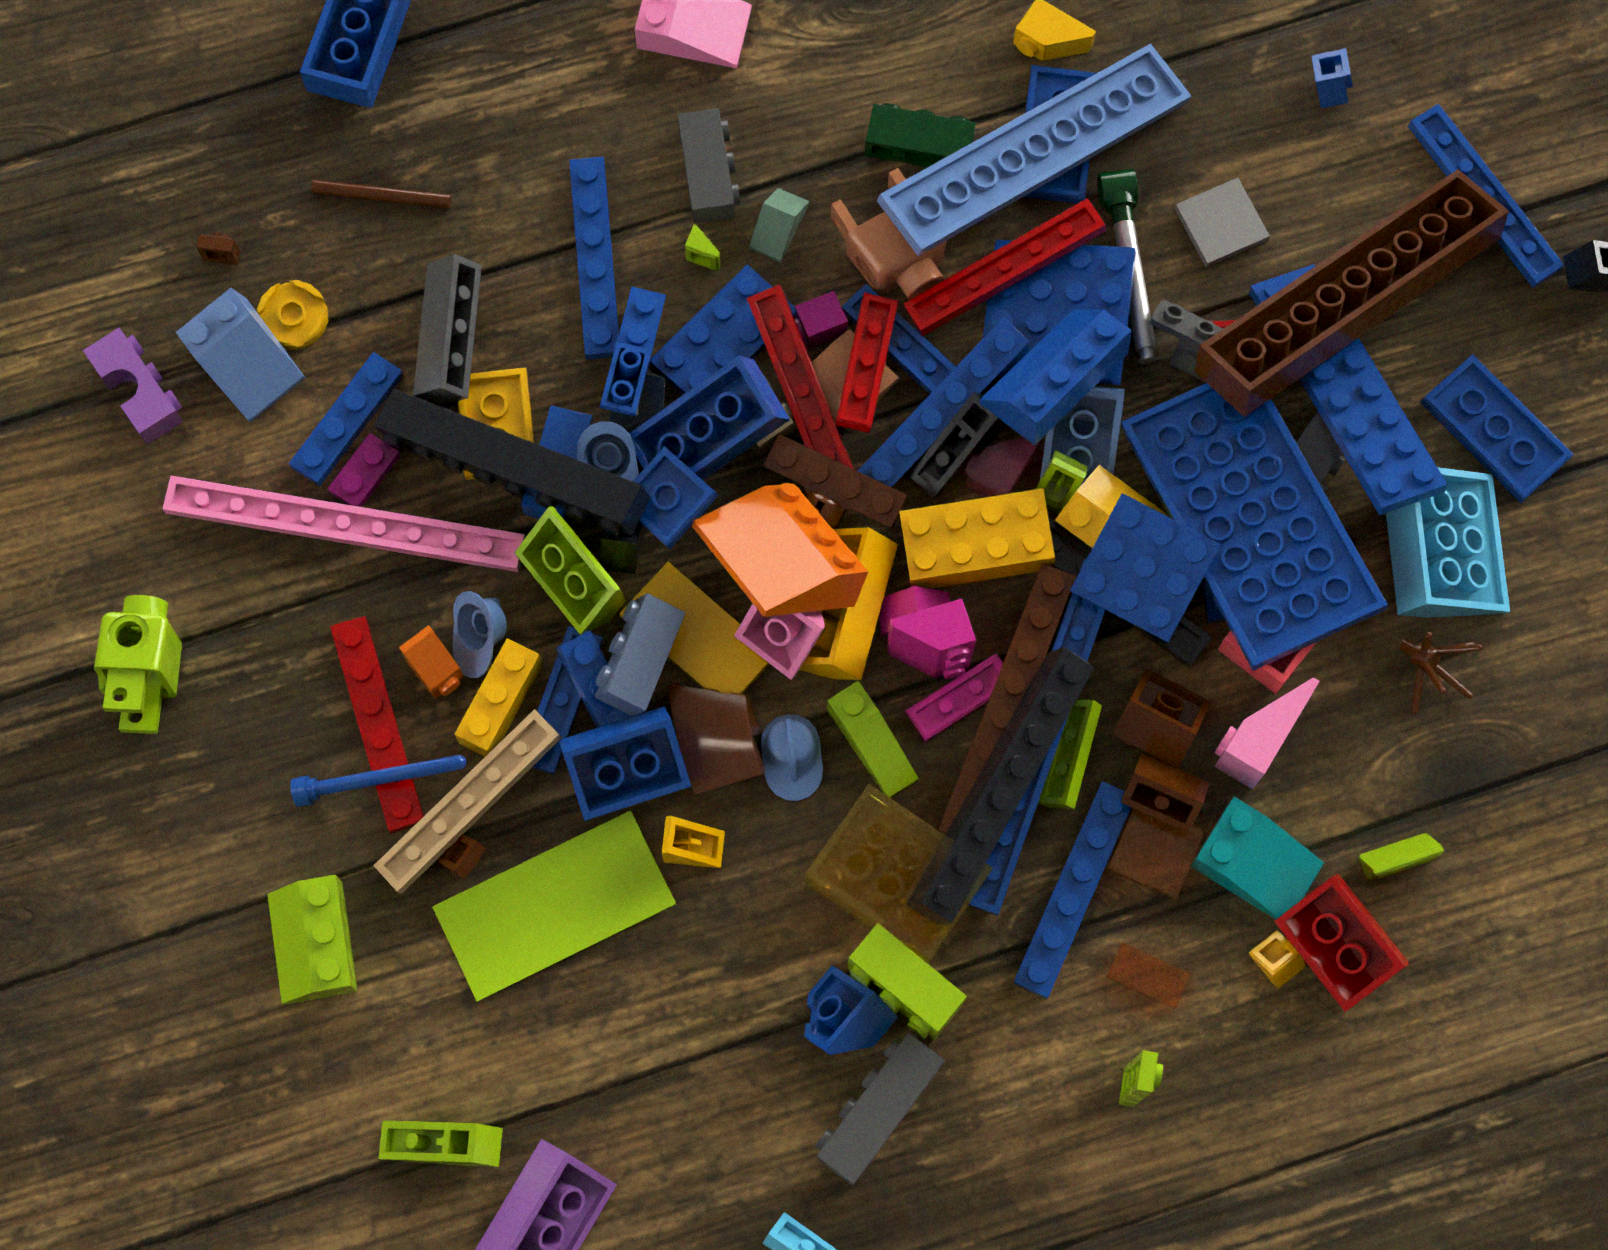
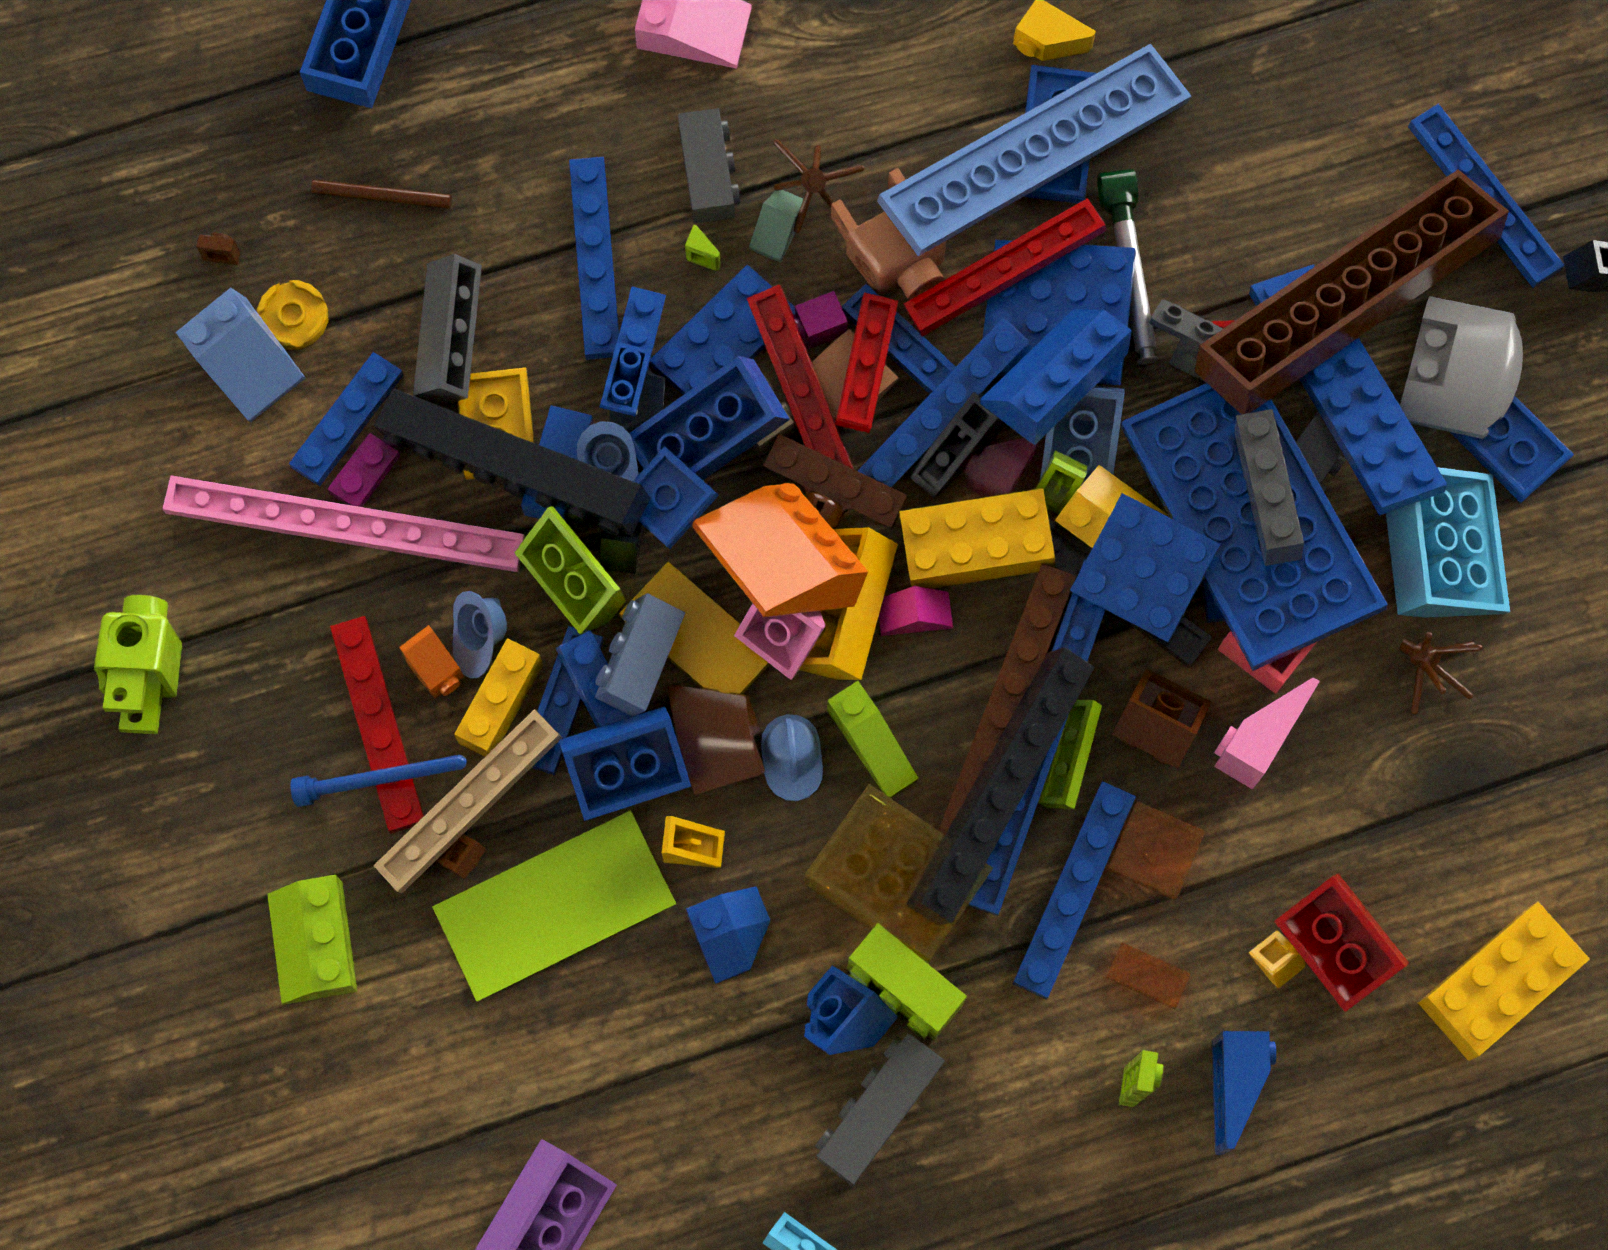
(118, 362): medium lavender arch -> none
(441, 1143): lime slope -> none
(730, 931): none -> blue slope
(811, 180): none -> reddish brown plant
(916, 135): dark green brick -> none
(934, 640): dark pink slope -> none
(955, 699): dark pink tile -> none
(1165, 792): reddish brown brick -> none
(1222, 222): light grey tile -> none
(1239, 1072): none -> blue slope
(1257, 860): teal slope -> none
(1268, 487): none -> dark grey brick
(1332, 77): blue brick -> none
(1399, 856): lime slope -> none
(1463, 368): none -> light grey slope
(1503, 981): none -> yellow brick

